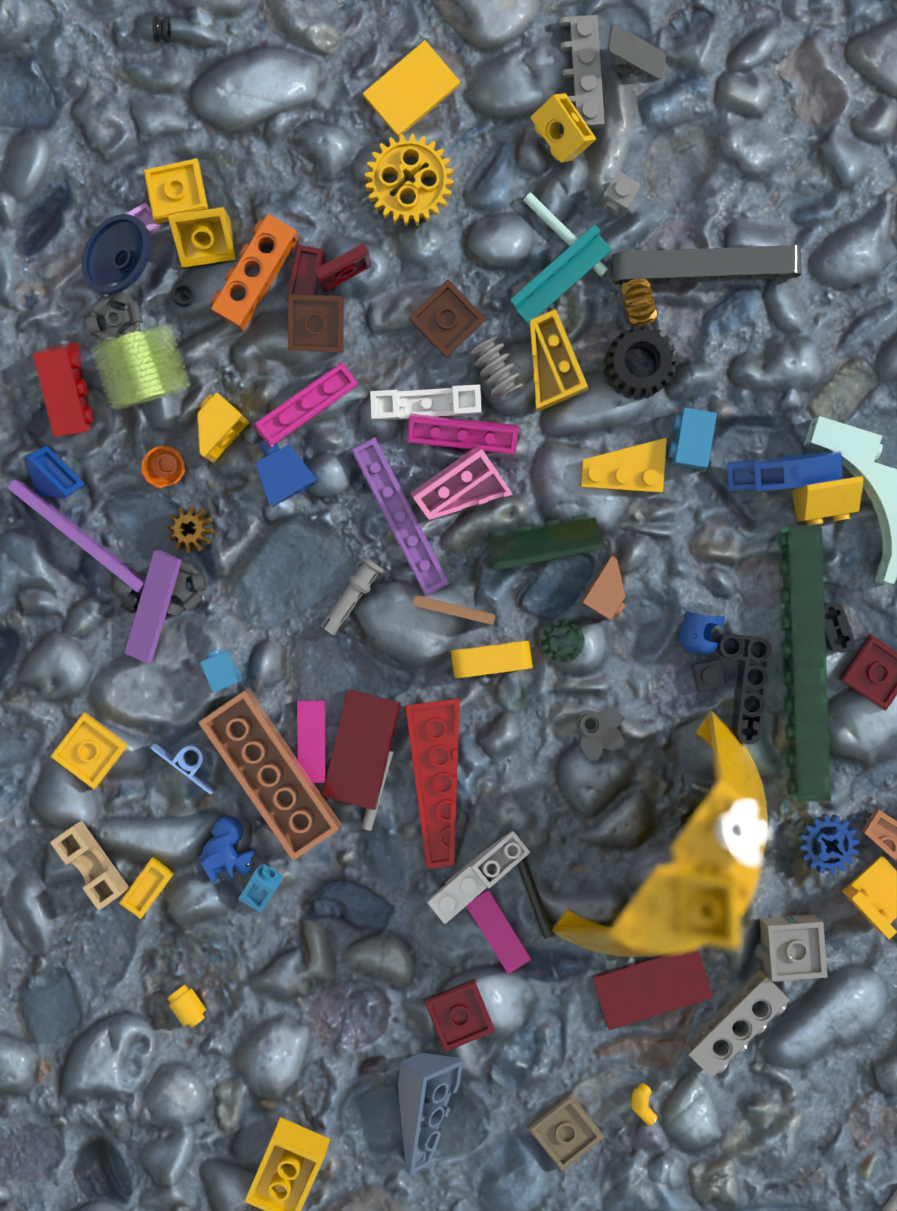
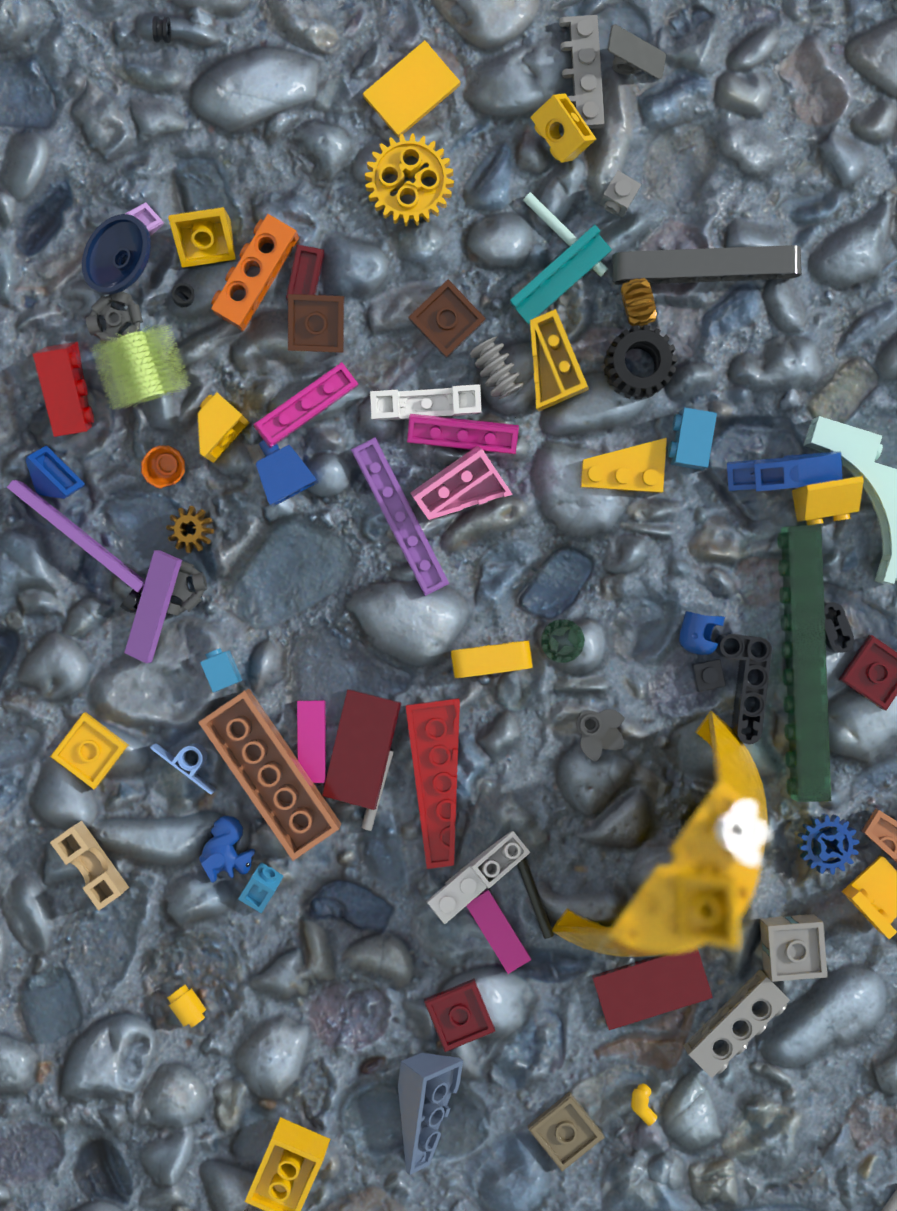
(146, 888): yellow tile -> none
(175, 189): yellow tile -> none
(343, 267): dark red tile -> none
(358, 585): light grey pin -> none
(453, 609): medium nougat tile -> none
(544, 543): clear green slope -> none
(606, 591): nougat slope -> none

